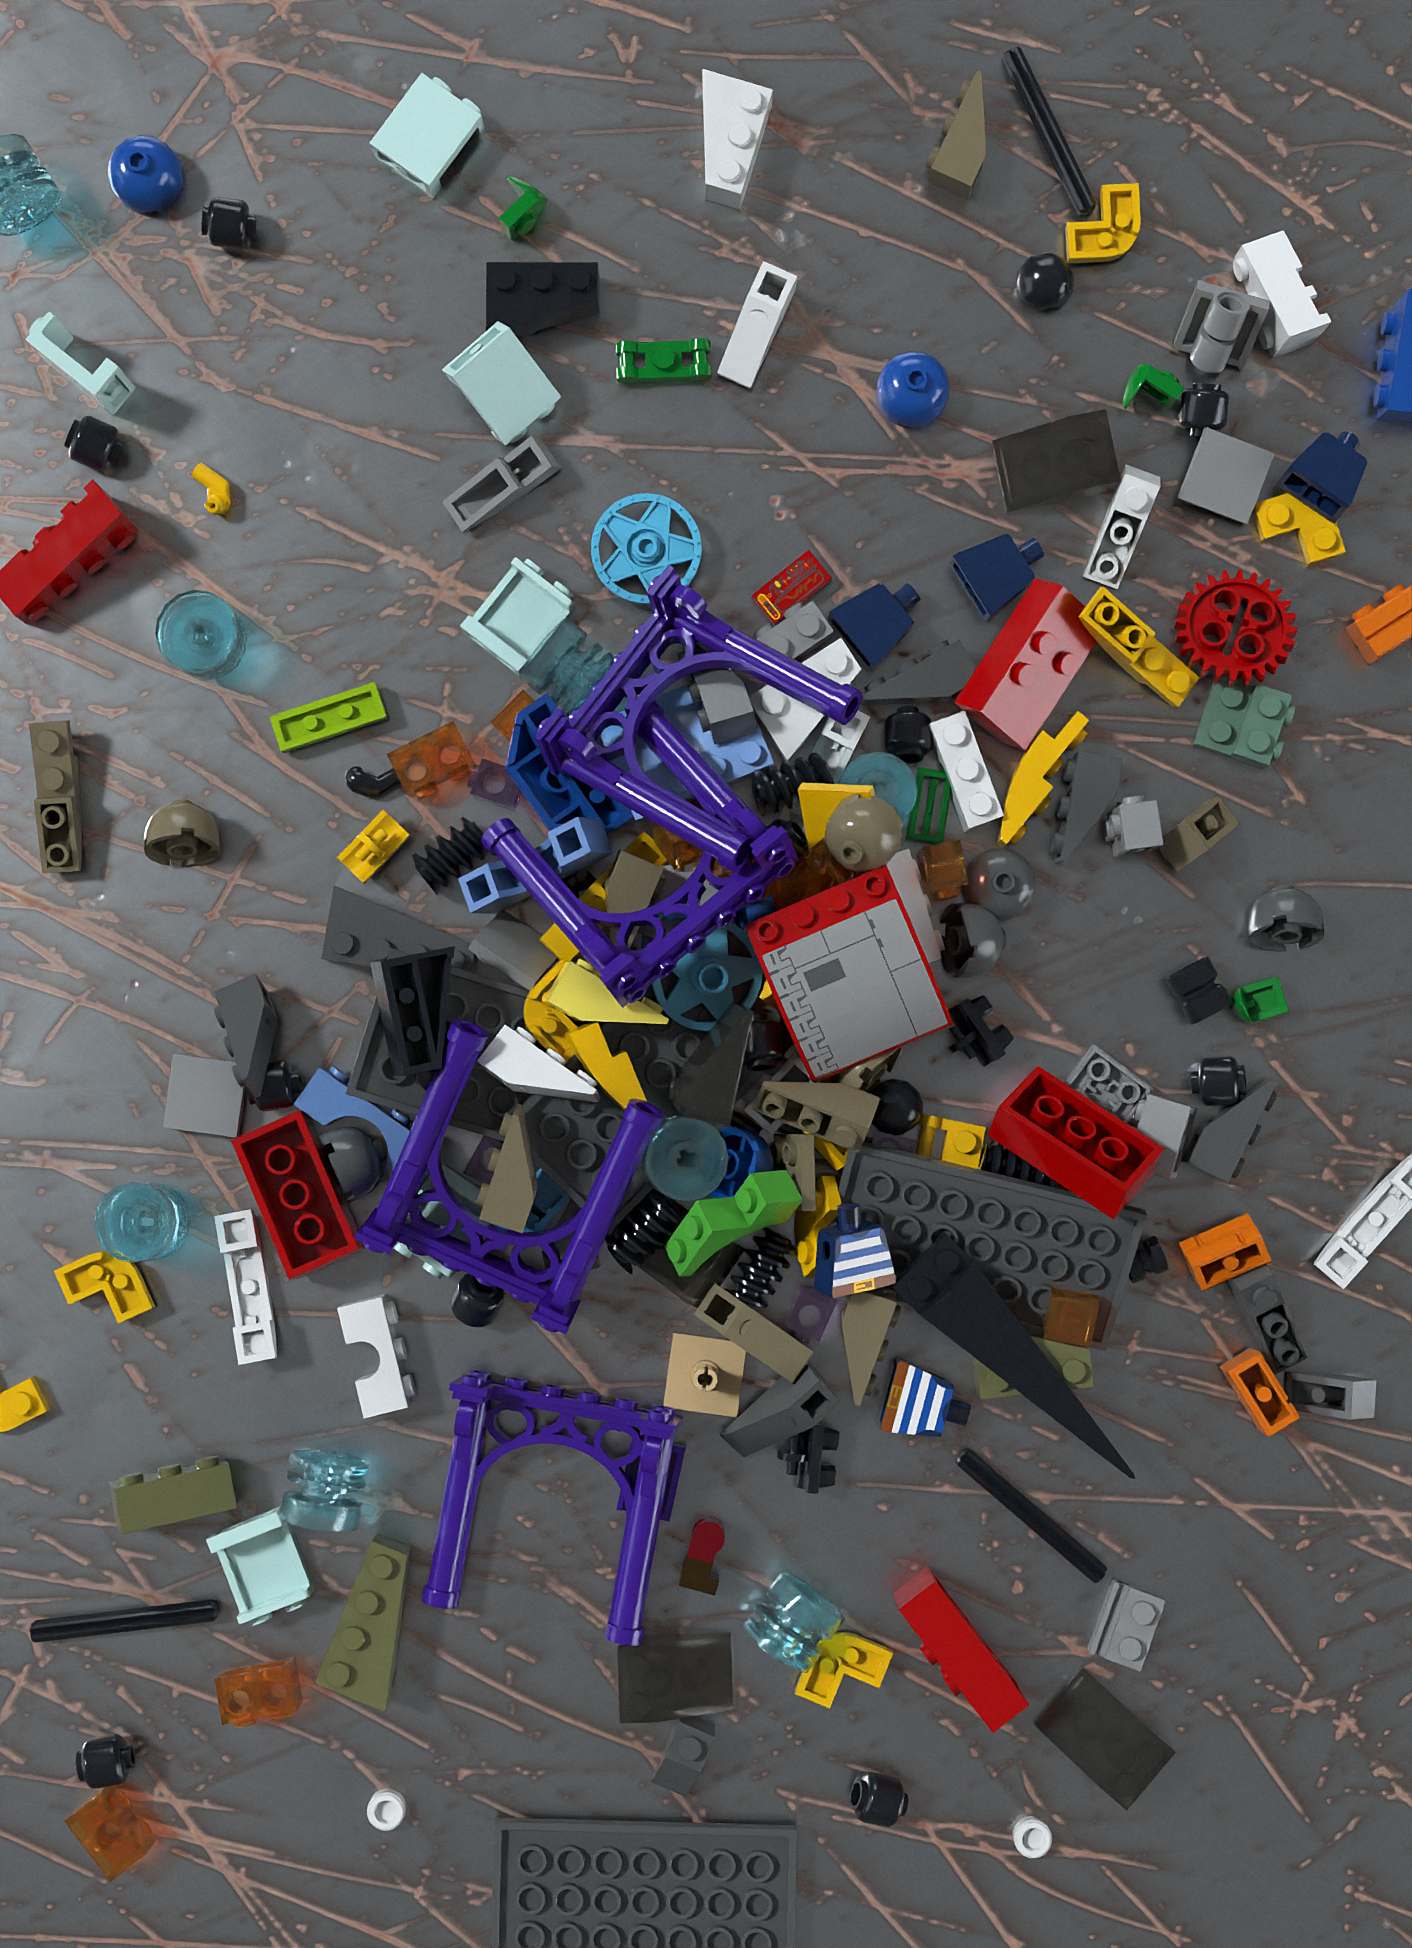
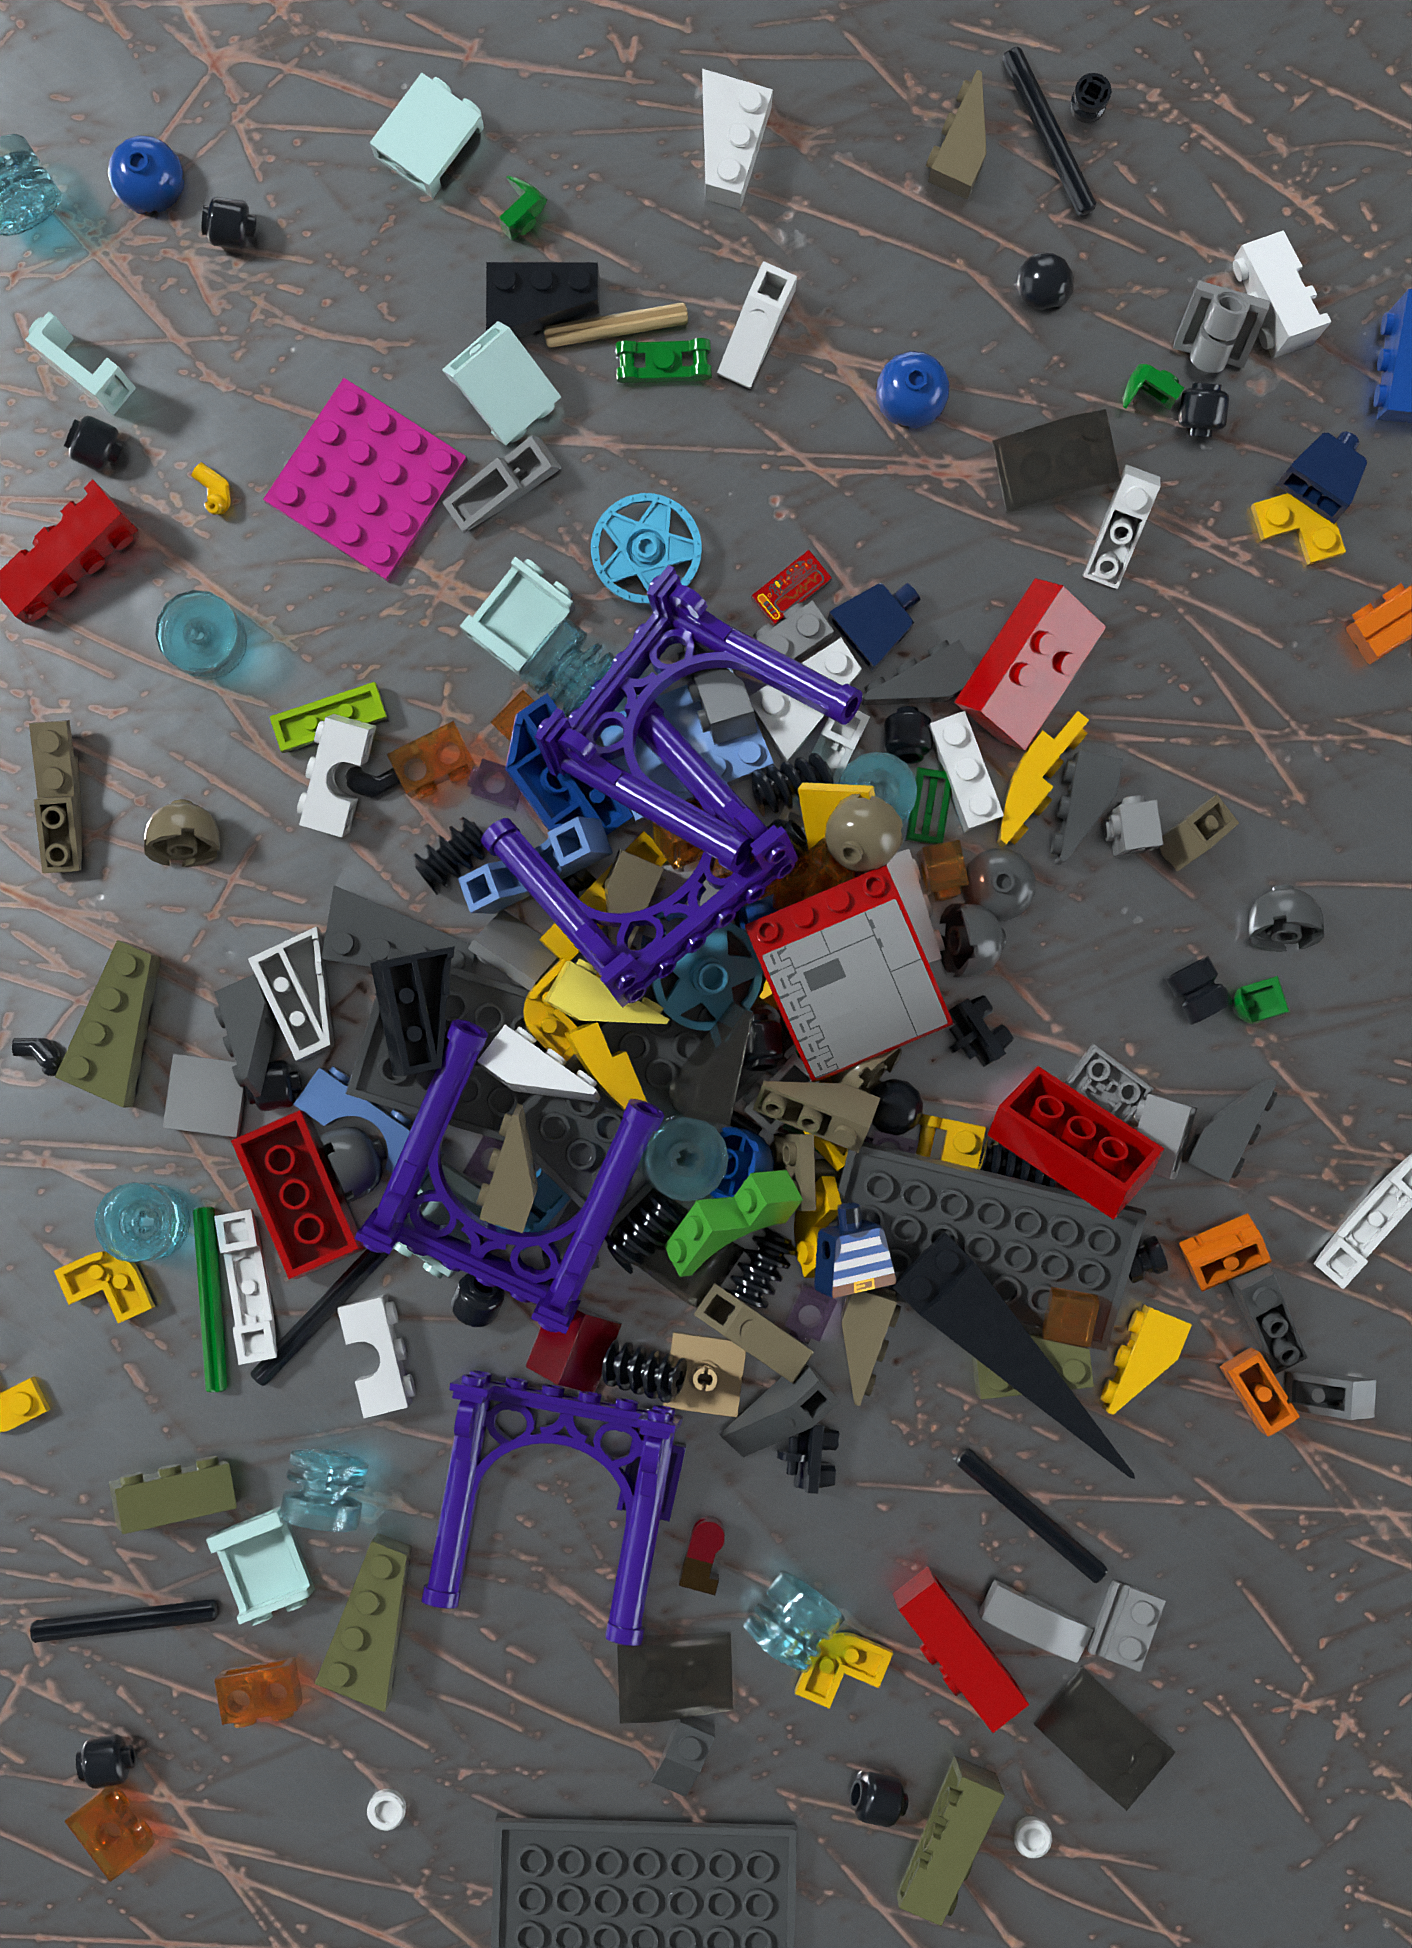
(42, 1050): none -> black arm
(112, 1031): none -> olive wedge
(210, 1299): none -> green axle
(298, 992): none -> white wedge
(318, 1315): none -> black axle
(324, 804): none -> white arch
(365, 479): none -> dark pink plate
(373, 846): yellow hips -> none
(578, 1355): none -> dark red slope
(616, 325): none -> tan axle
(643, 1374): none -> black piece
(919, 1402): torso -> none
(950, 1841): none -> olive wedge
(996, 572): dark blue torso -> none
(1034, 1621): none -> light grey slope
(1086, 105): none -> black wheel
(1113, 234): yellow plate -> none
(1136, 648): yellow slope -> none
(1151, 1350): none -> yellow slope
(1219, 1081): black head -> none
(1225, 475): light grey tile -> none
(1244, 722): sand green plate -> none
(1268, 639): red gear -> none

